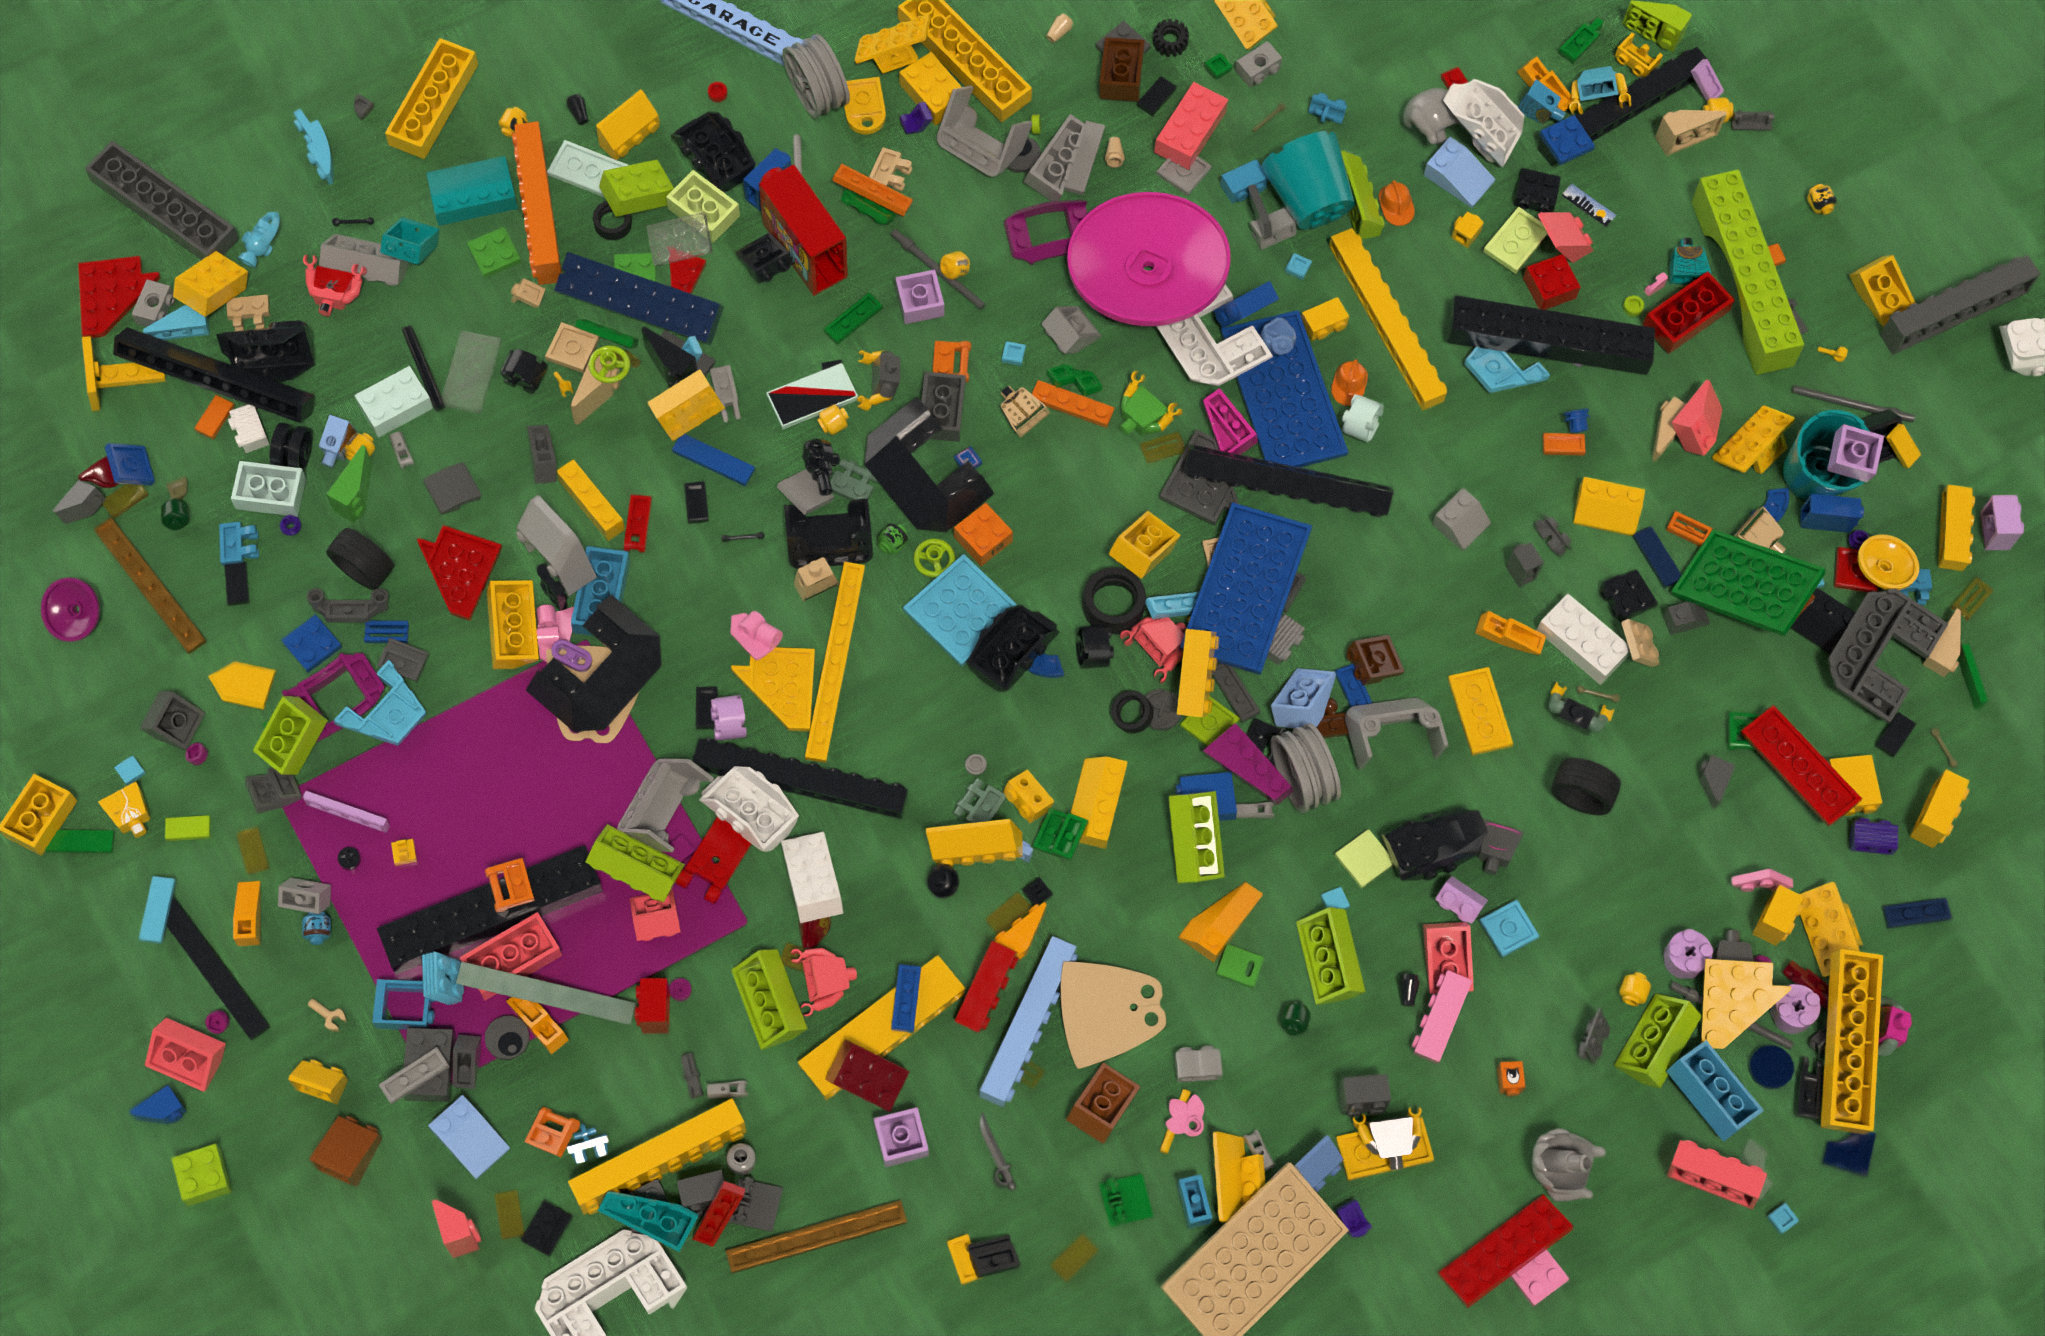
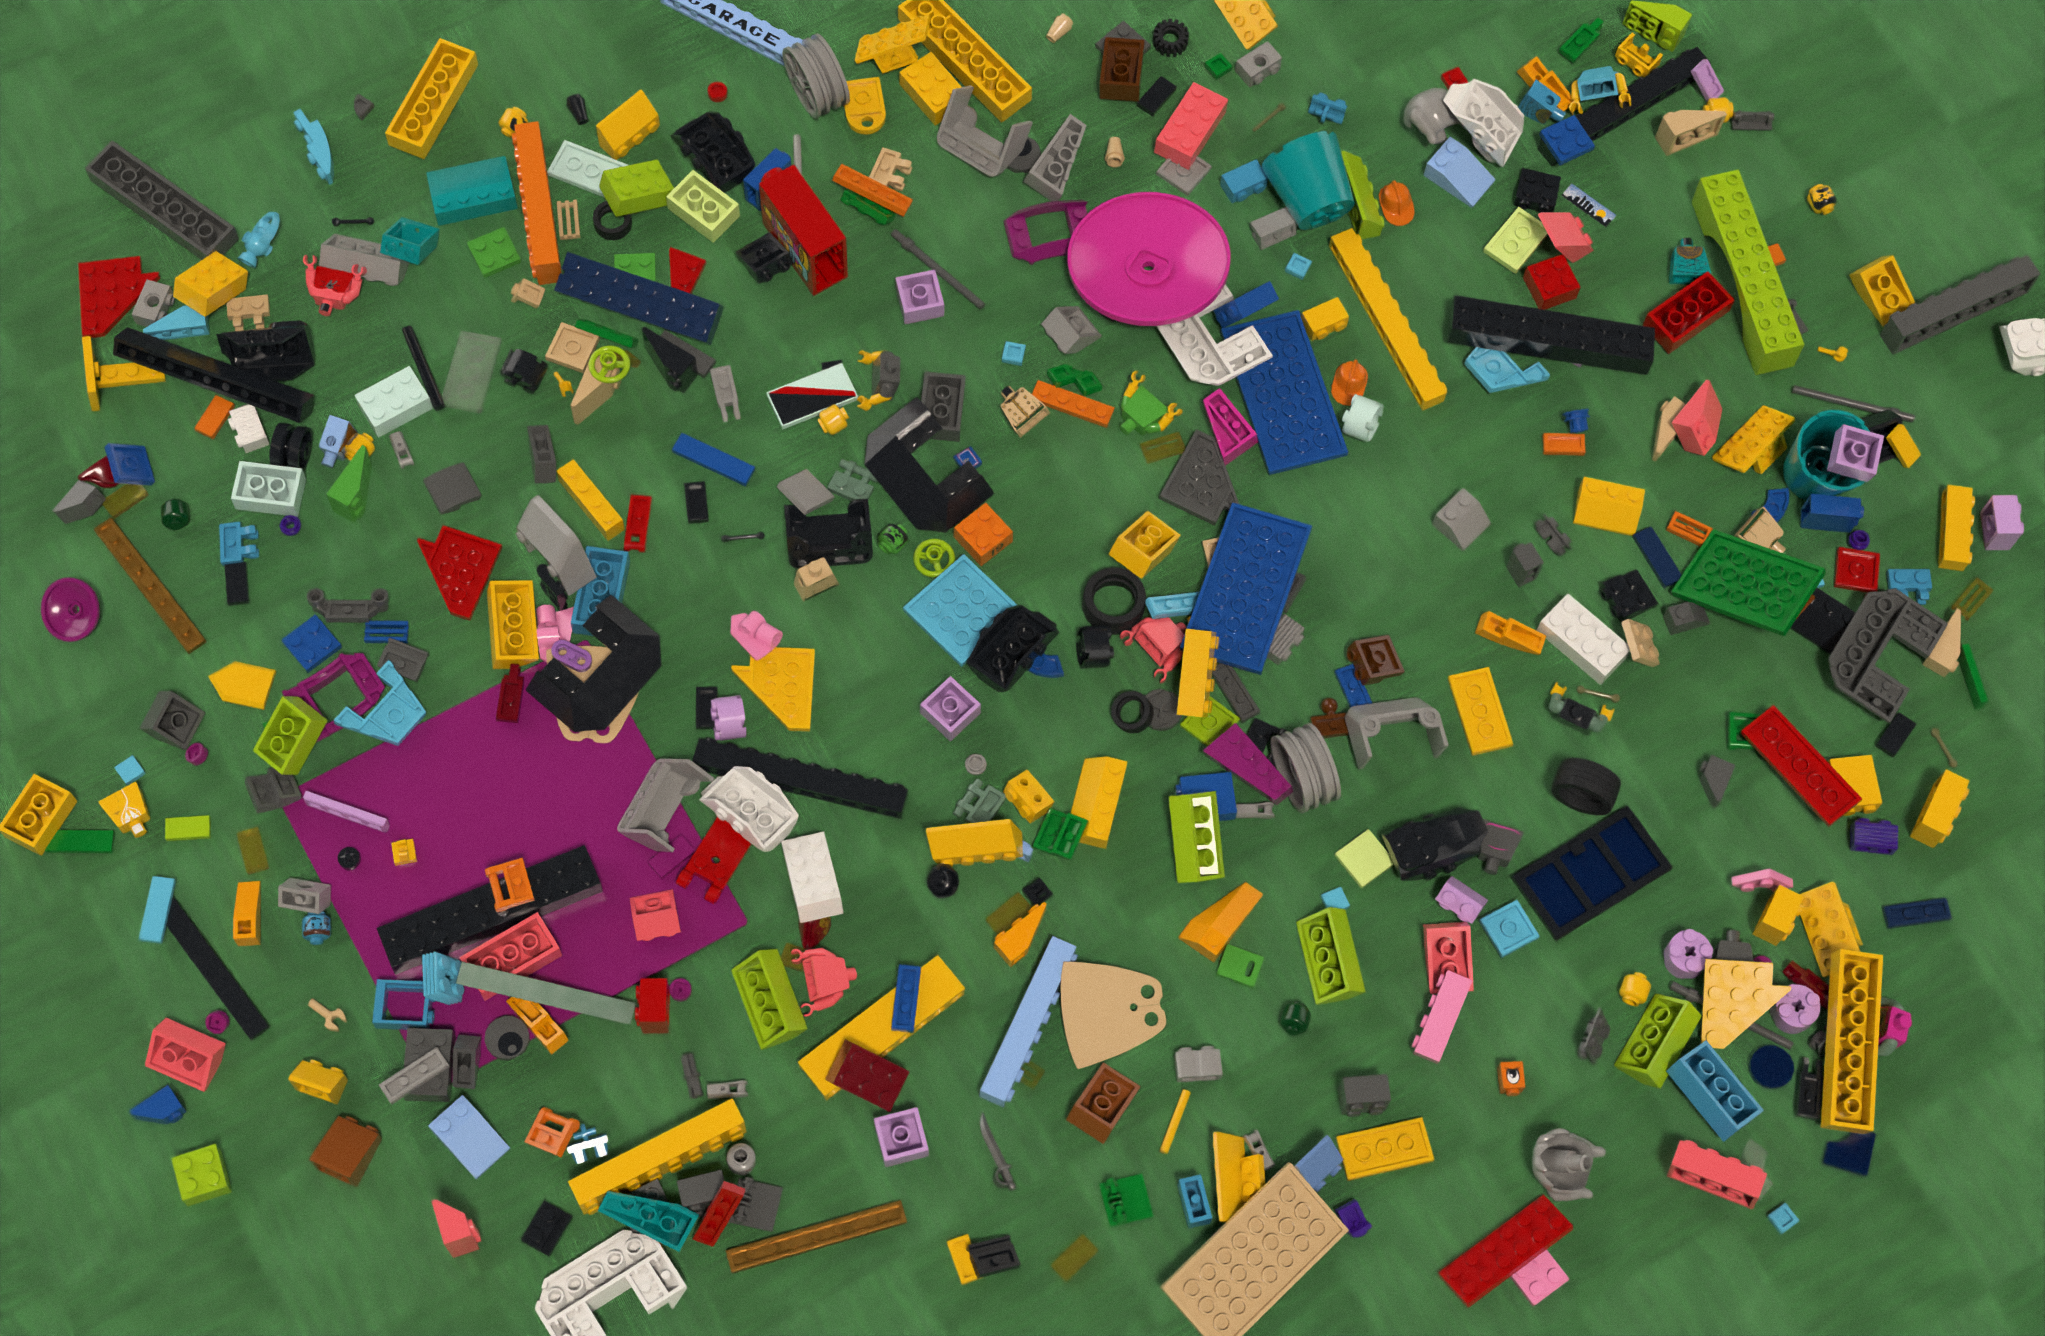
(178, 488): olive tile -> none
(360, 558): black tyre -> none
(509, 1214): clear yellow tile -> none
(510, 696): none -> dark red hinge
(567, 205): none -> tan tile
(634, 863): lime slope -> none
(679, 239): clear plate -> none
(686, 405): yellow brick -> none
(692, 347): medium azure tile -> none
(820, 463): black pin -> none
(835, 662): yellow plate -> none
(853, 318): green tile -> none
(917, 119): dark purple bracket -> none
(944, 357): orange plate -> none
(950, 708): none -> lavender brick
(954, 265): yellow head -> none
(986, 987): red brick -> none
(1036, 125): lime tile -> none
(1085, 158): light grey tile -> none
(1183, 1114): bright pink plate -> none
(1260, 211): dark grey tile -> none
(1278, 336): medium blue hair -> none
(1288, 480): black brick -> none
(1303, 698): light blue slope -> none
(1391, 1136): torso -> none
(1408, 989): black cone -> none
(1467, 229): yellow brick -> none
(1591, 873): none -> door
(1633, 306): lime tile -> none
(1659, 284): bright pink tile -> none
(1888, 562): yellow dish -> none

